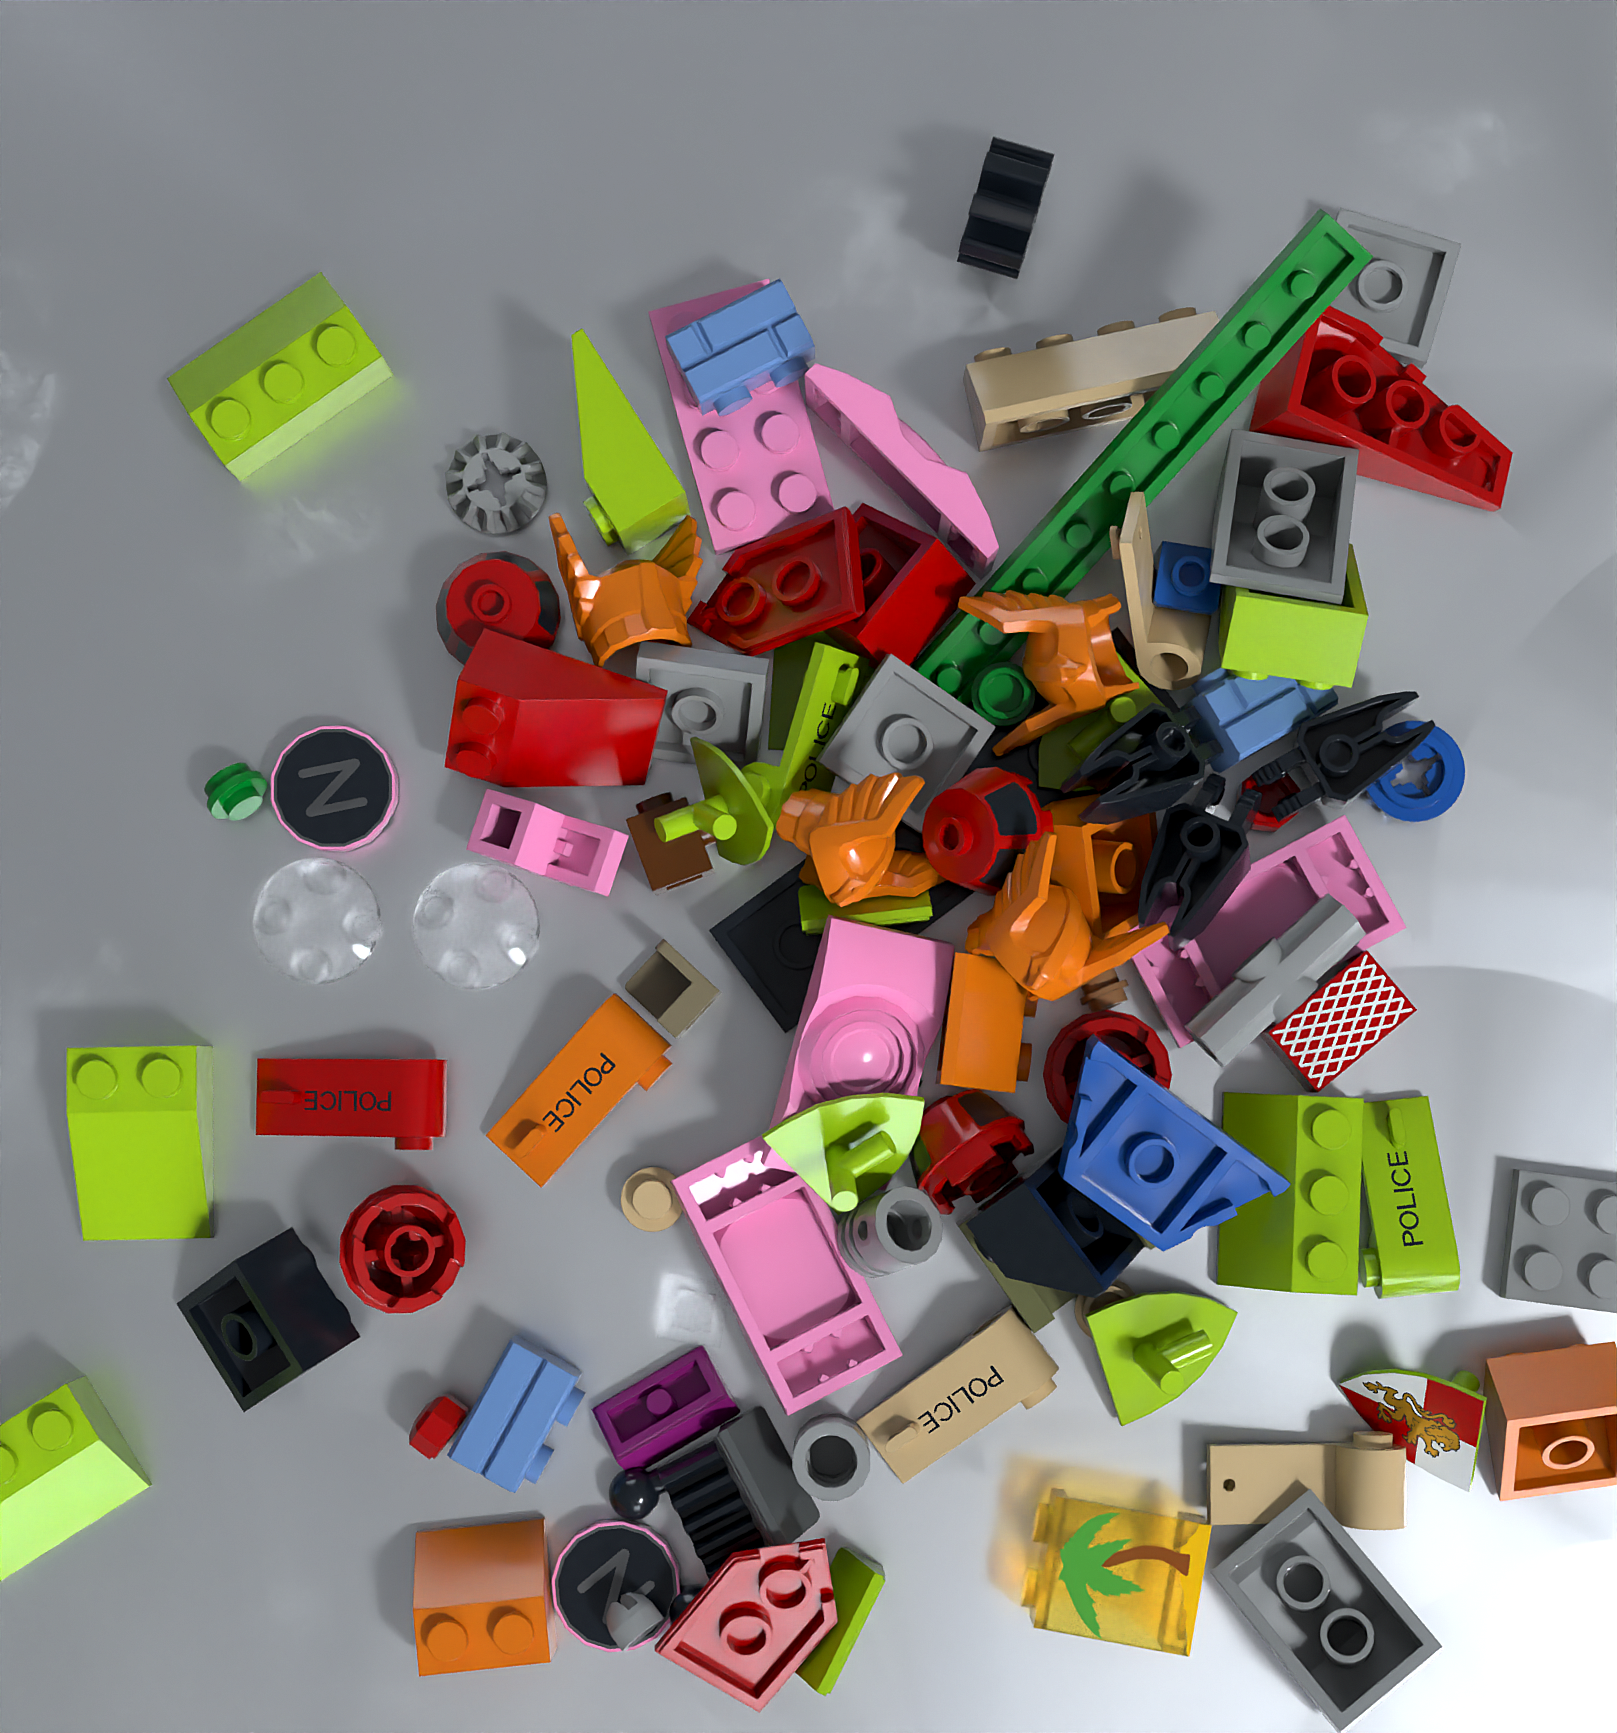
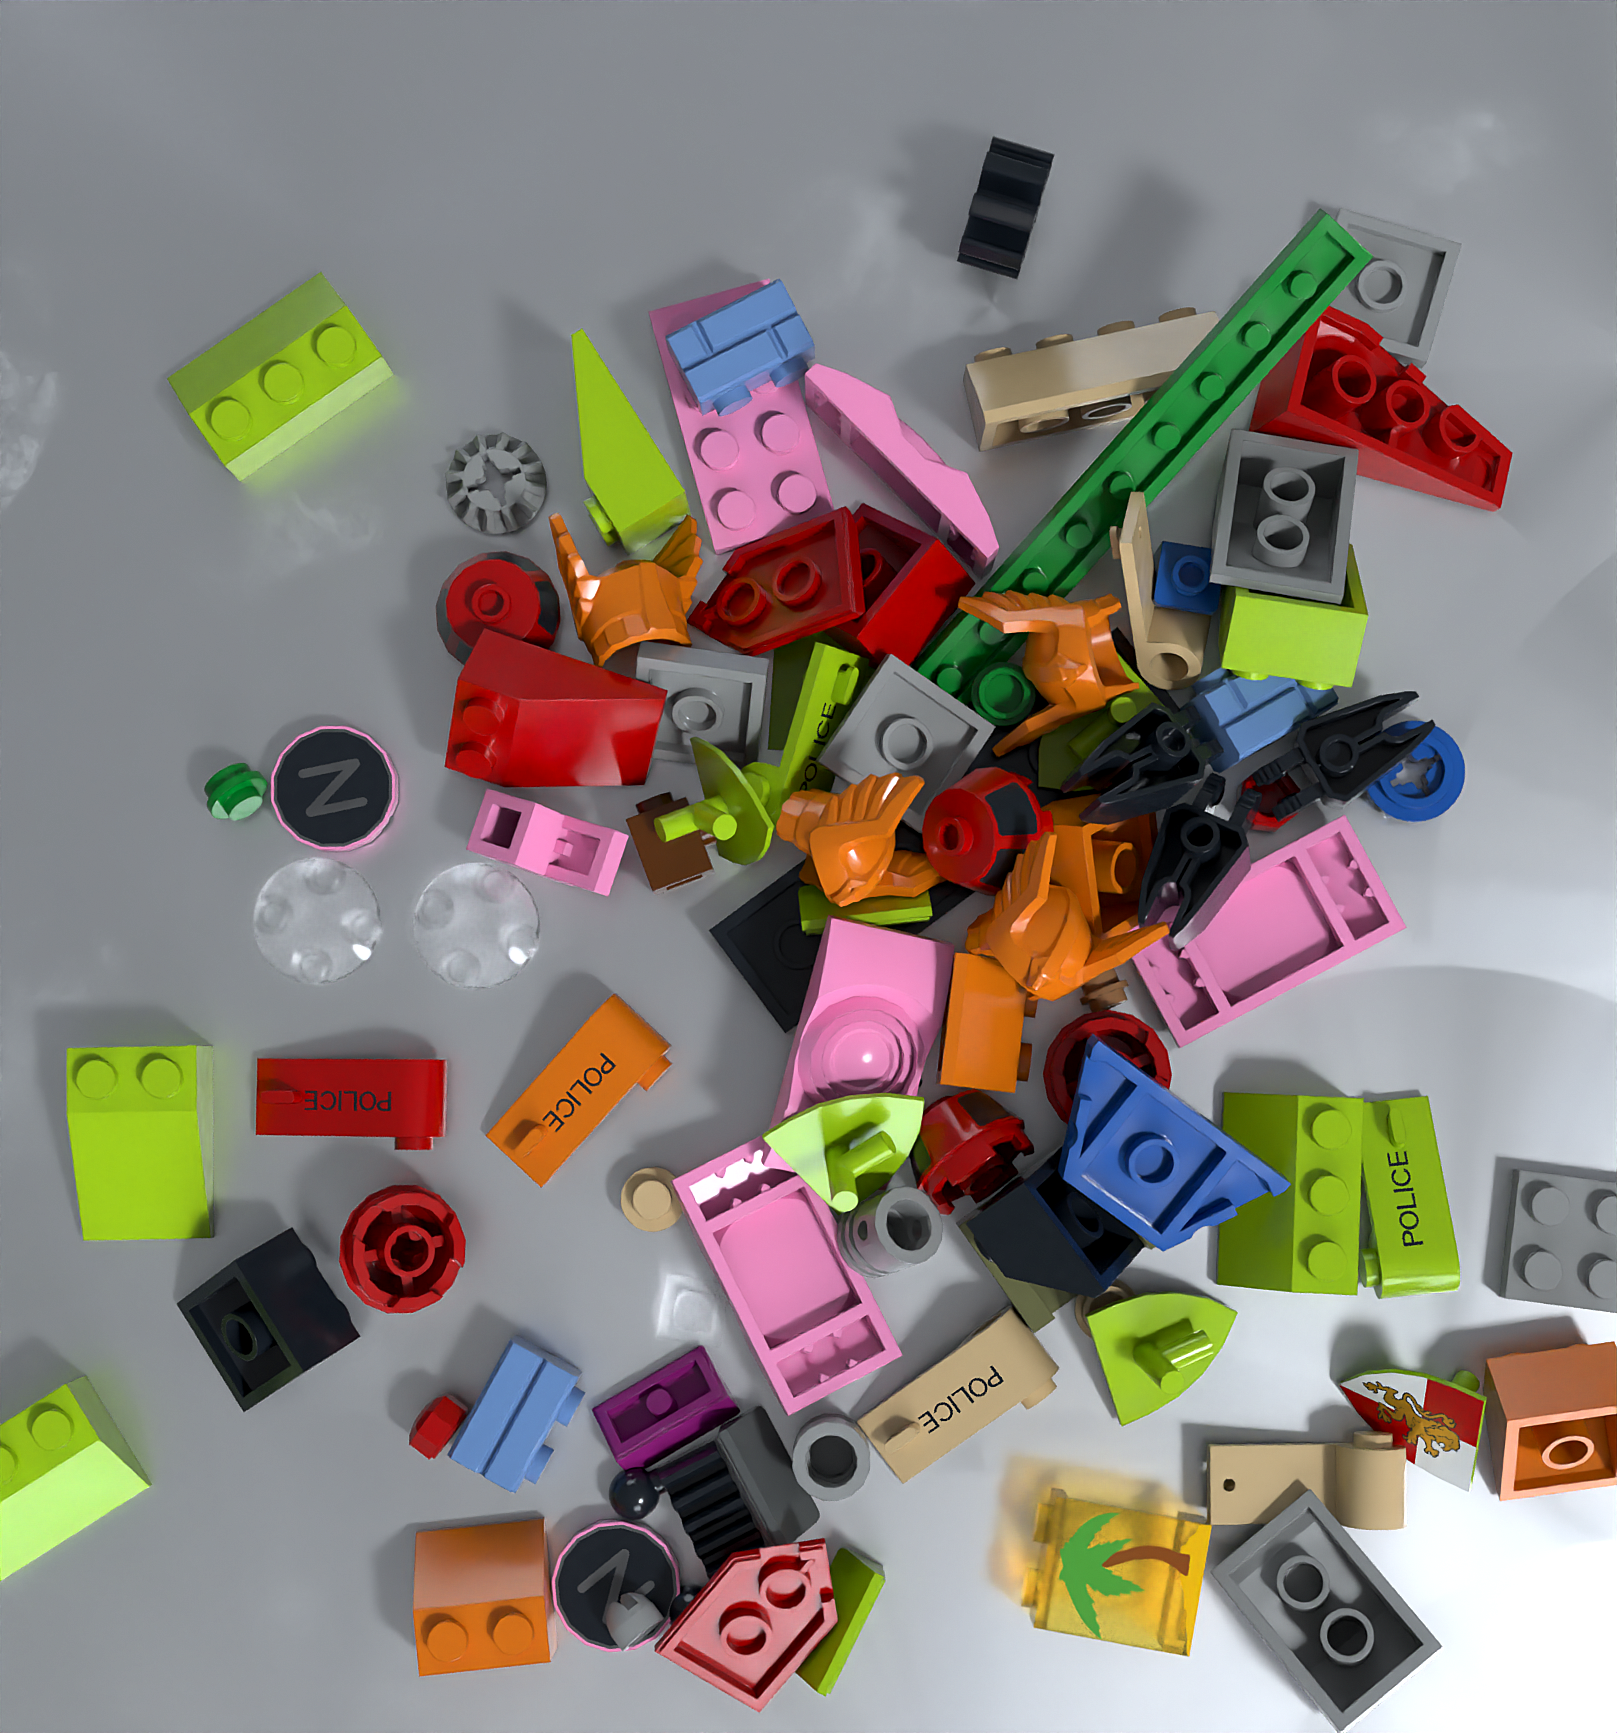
(672, 989): dark tan panel -> none
(1275, 980): light grey piece -> none
(1338, 1023): red panel -> none

